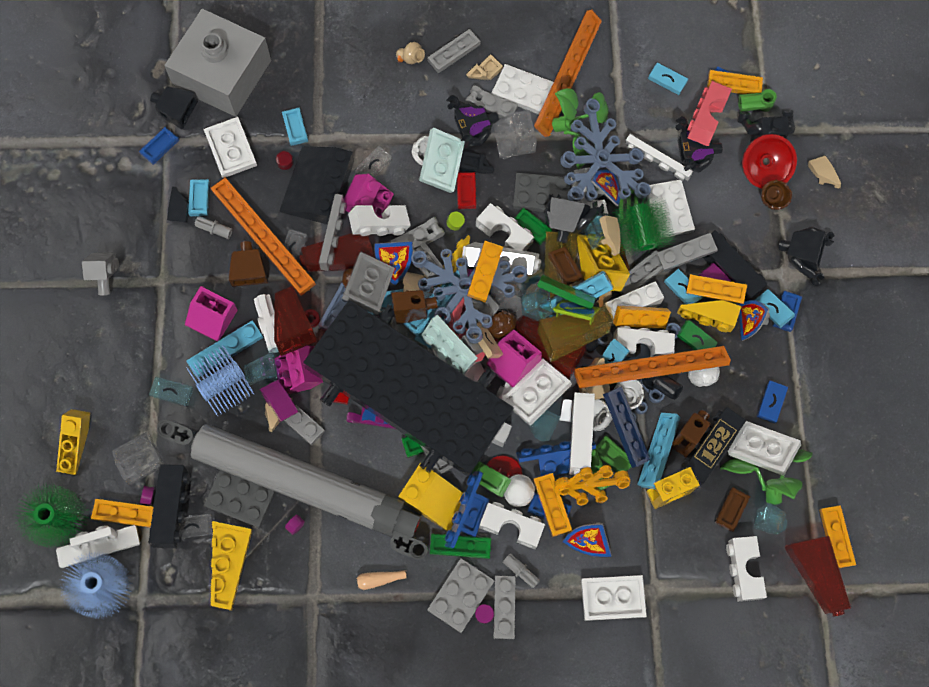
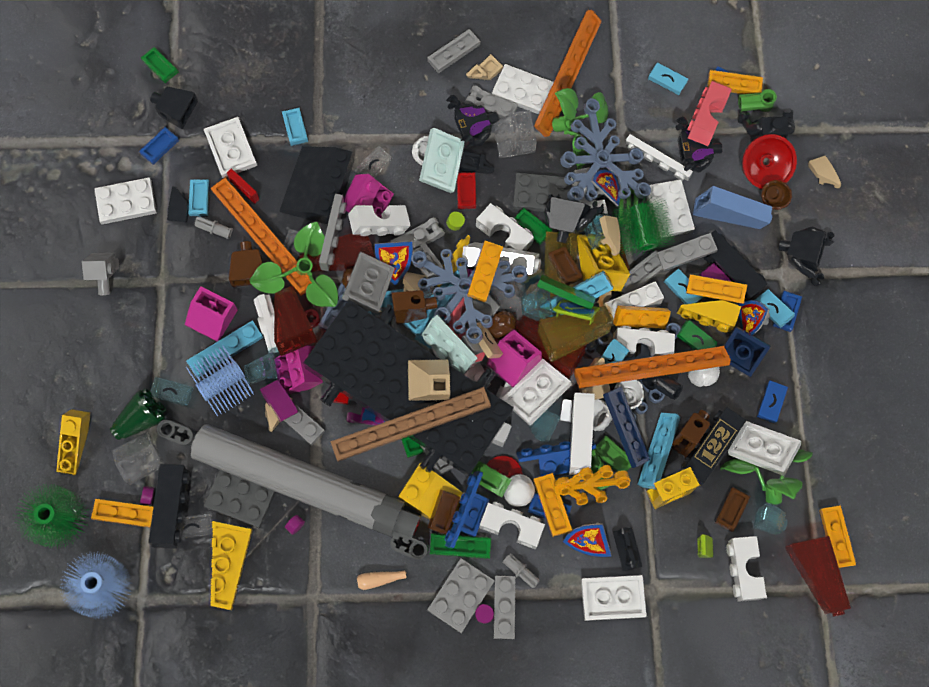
(103, 540): white bracket -> none
(125, 200): none -> white plate
(138, 415): none -> dark green cone
(159, 65): none -> green tile
(218, 62): light grey brick -> none
(243, 186): none -> red tile
(284, 160): dark red piece -> none
(322, 290): none -> bright green plant
(410, 424): none -> medium nougat tile
(411, 54): tan animal -> none
(428, 380): none -> tan slope
(443, 512): none -> reddish brown tile
(627, 549): none -> black hinge
(705, 546): none -> lime slope
(732, 208): none -> medium blue slope
(745, 351): none -> dark blue slope

